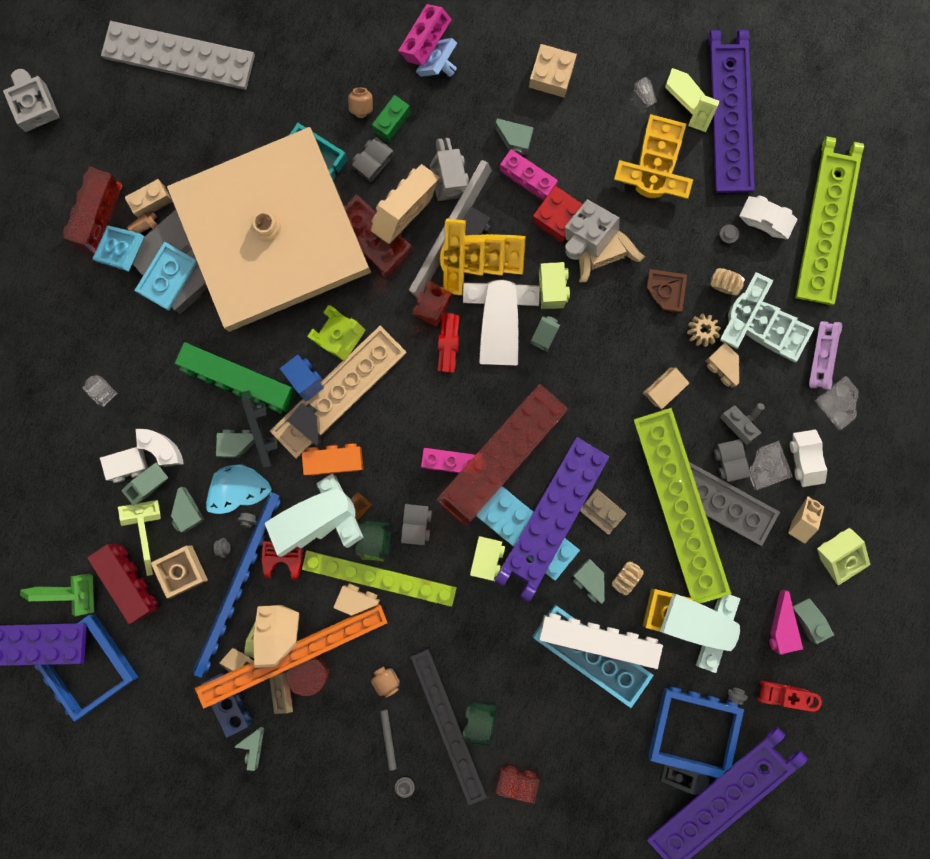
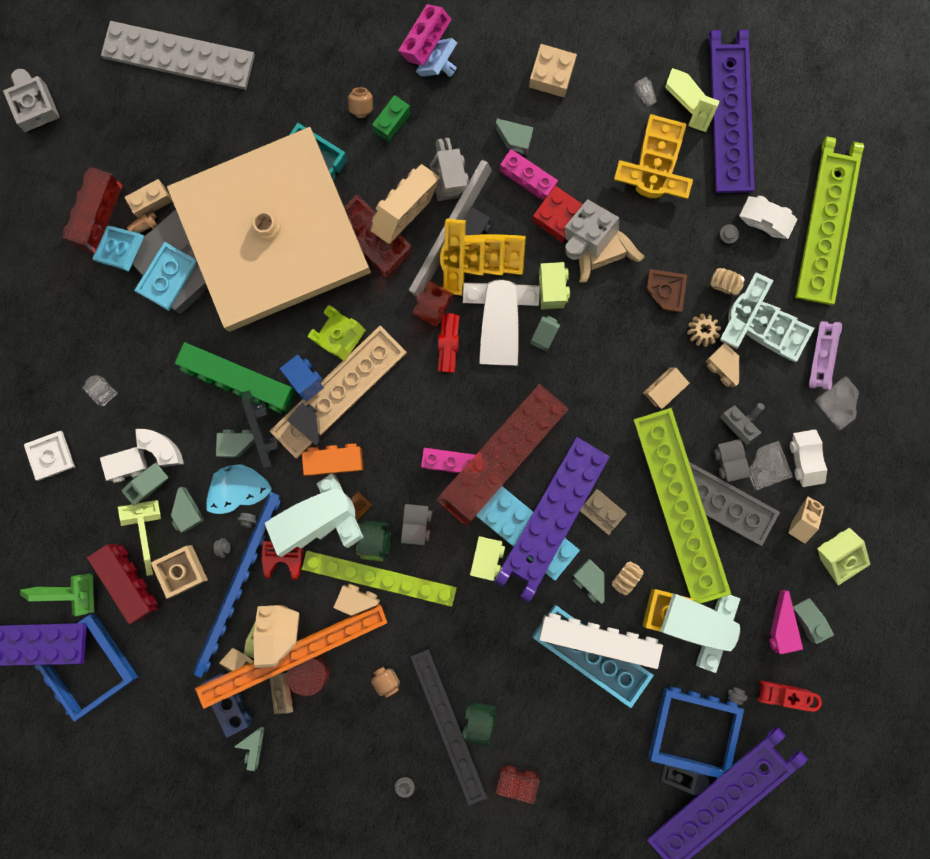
(49, 455): none -> white plate
(372, 159): dark grey brick -> none
(388, 740): dark grey bar -> none

